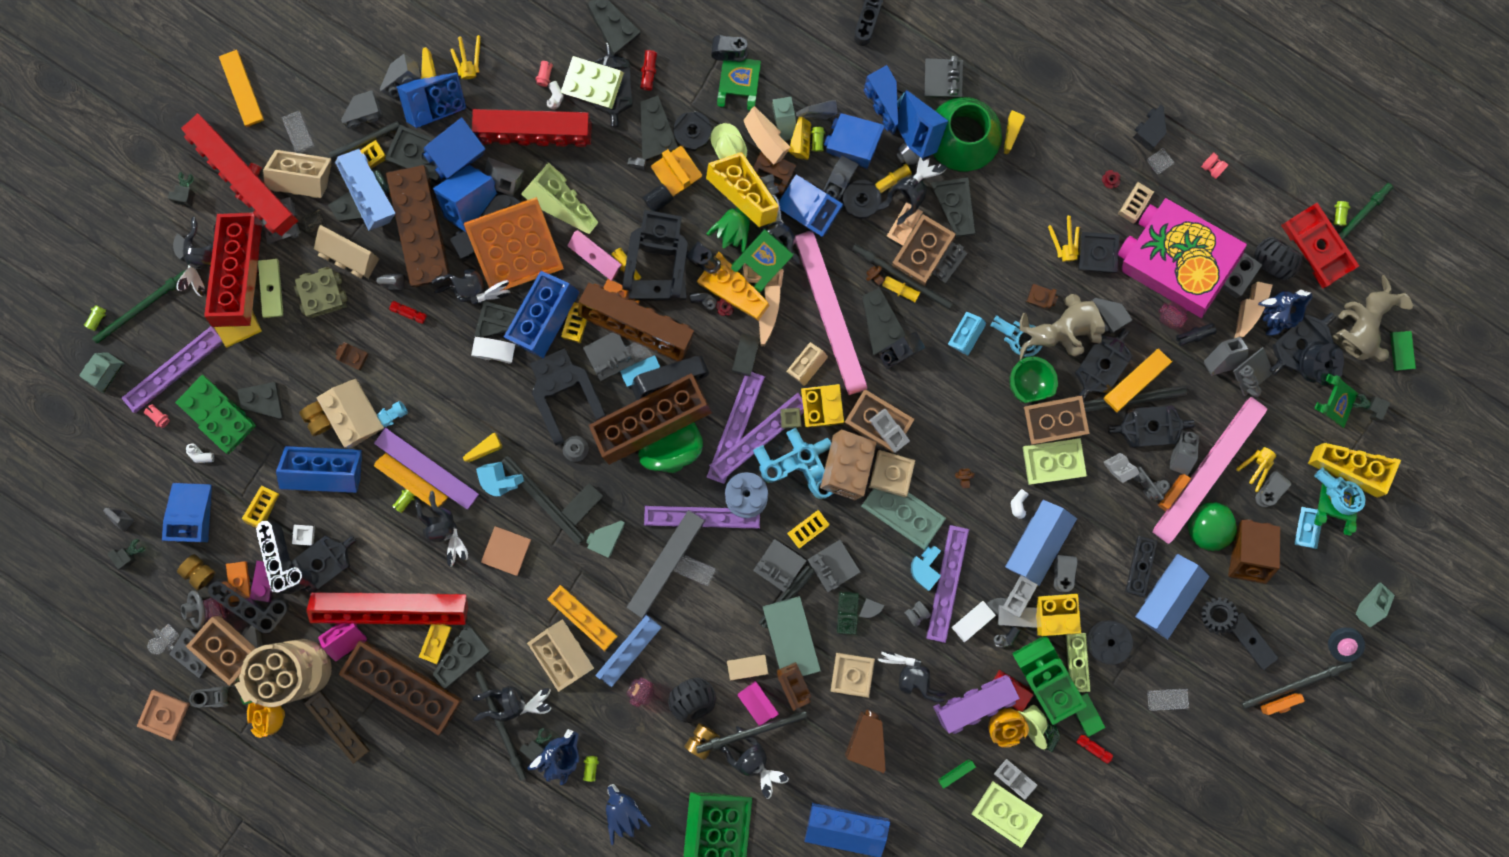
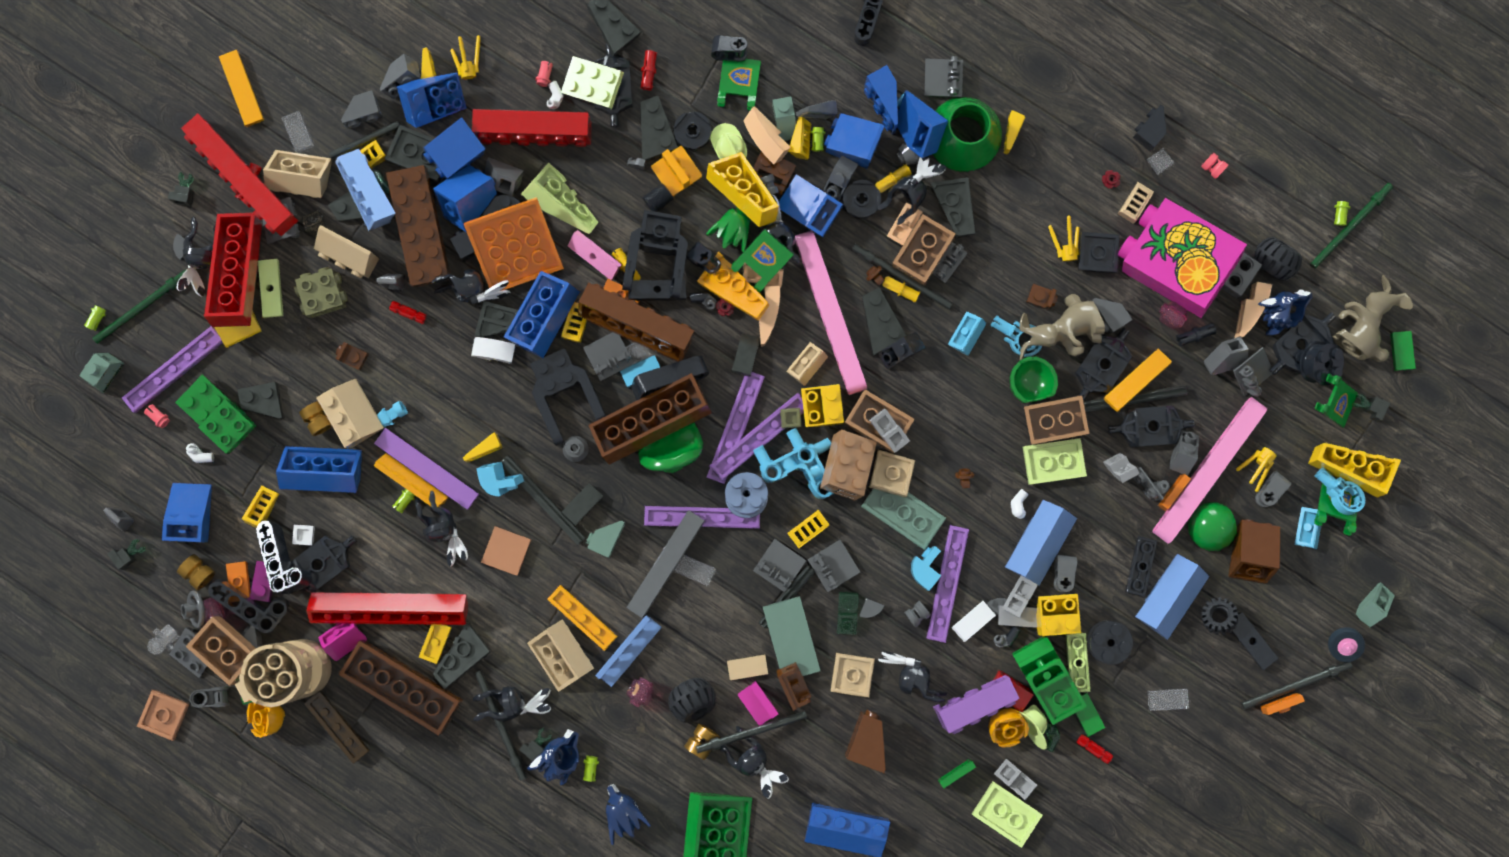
(1328, 263): red piece -> none

